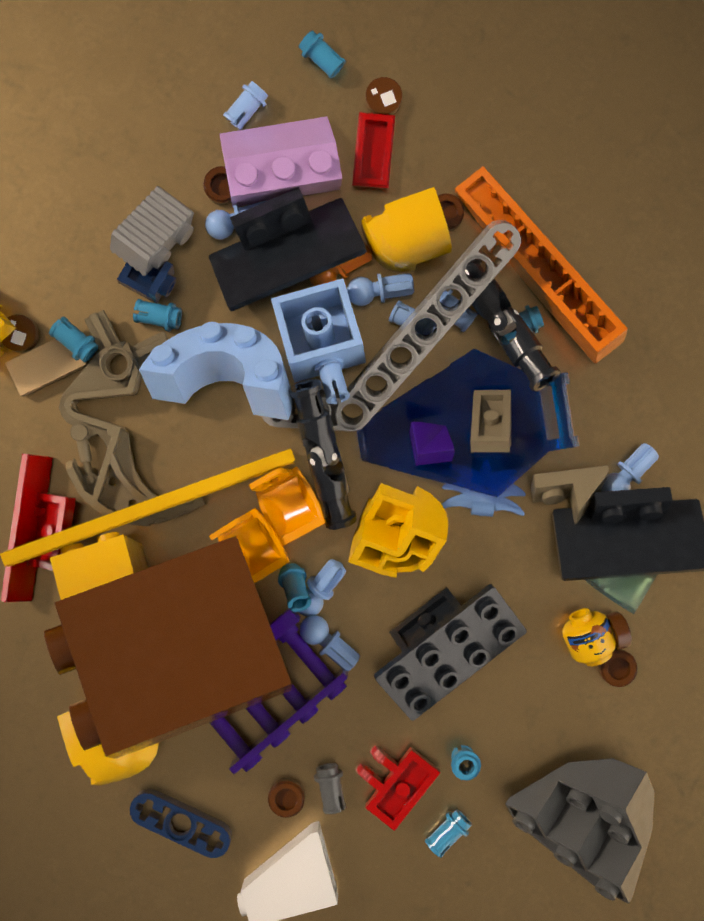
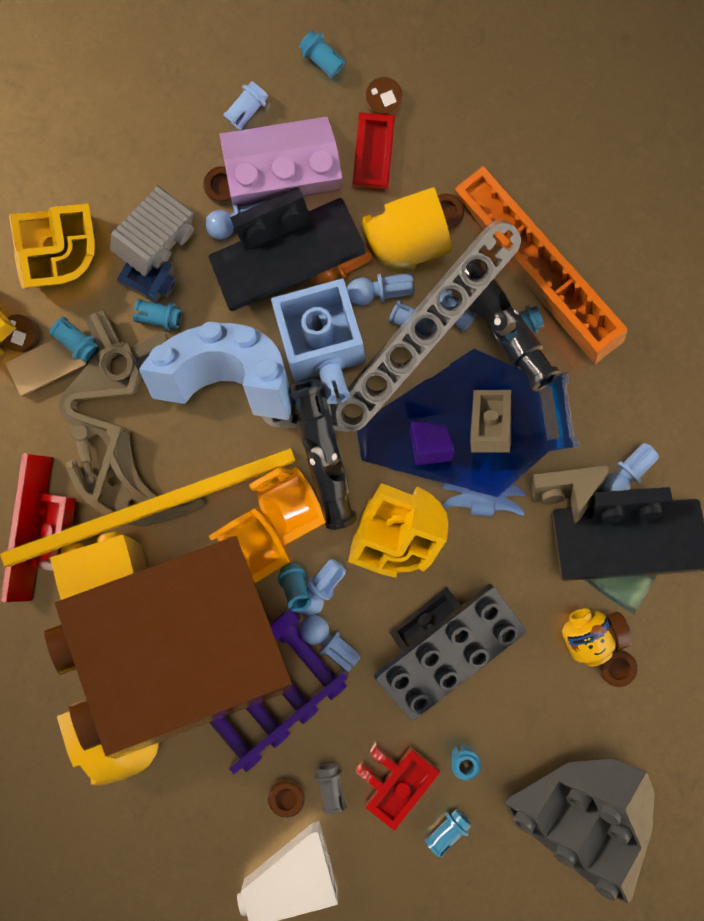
(52, 244): none -> yellow brick
(166, 830): dark blue beam -> none

